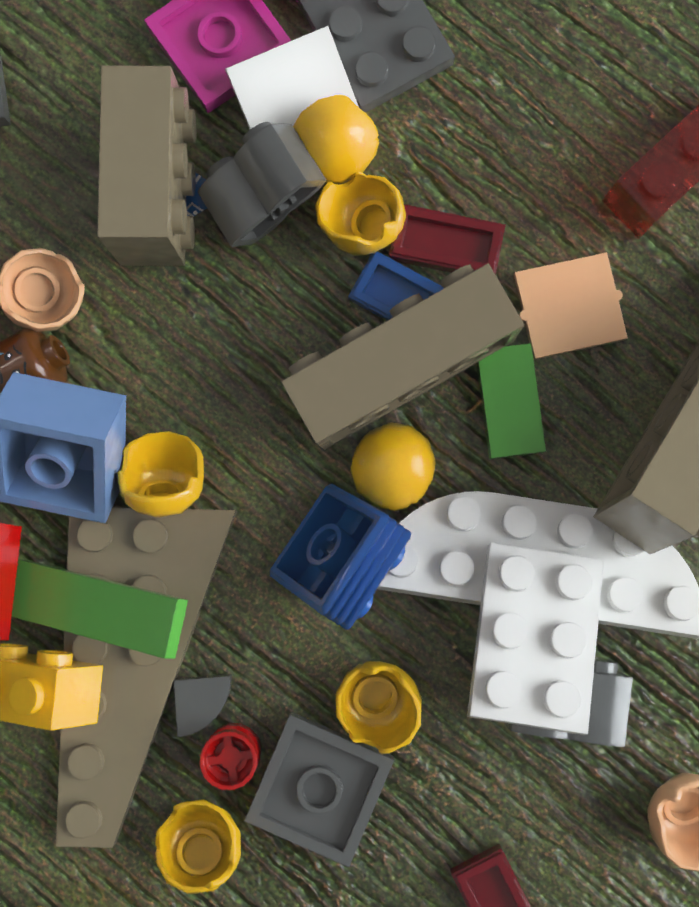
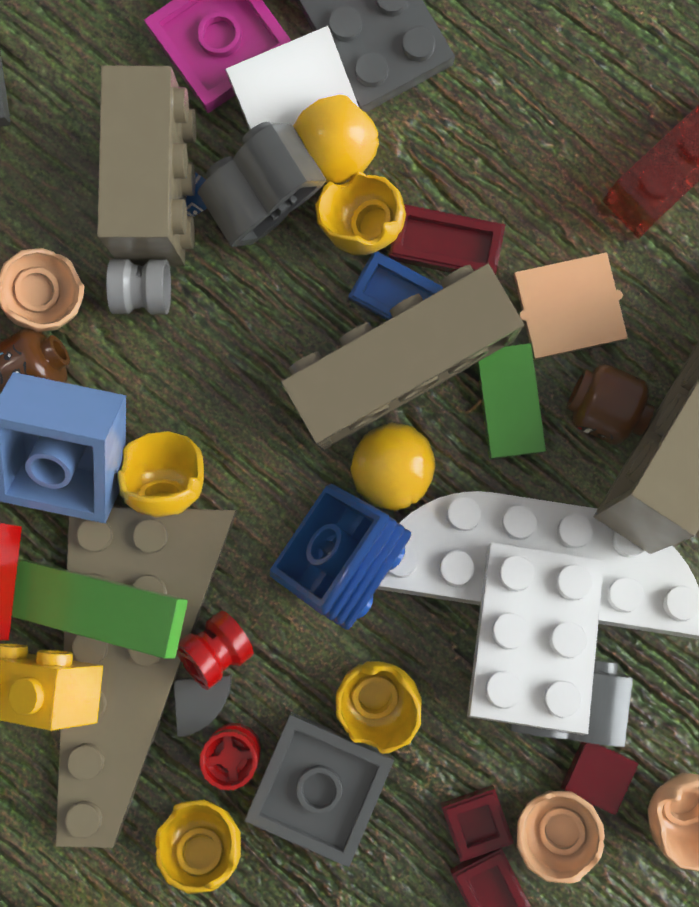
(139, 286): none -> light grey wheel
(214, 649): none -> red wheel
(477, 823): none -> dark red tile
(560, 836): none -> light nougat hair
(600, 776): none -> dark red tile
(610, 404): none -> reddish brown head

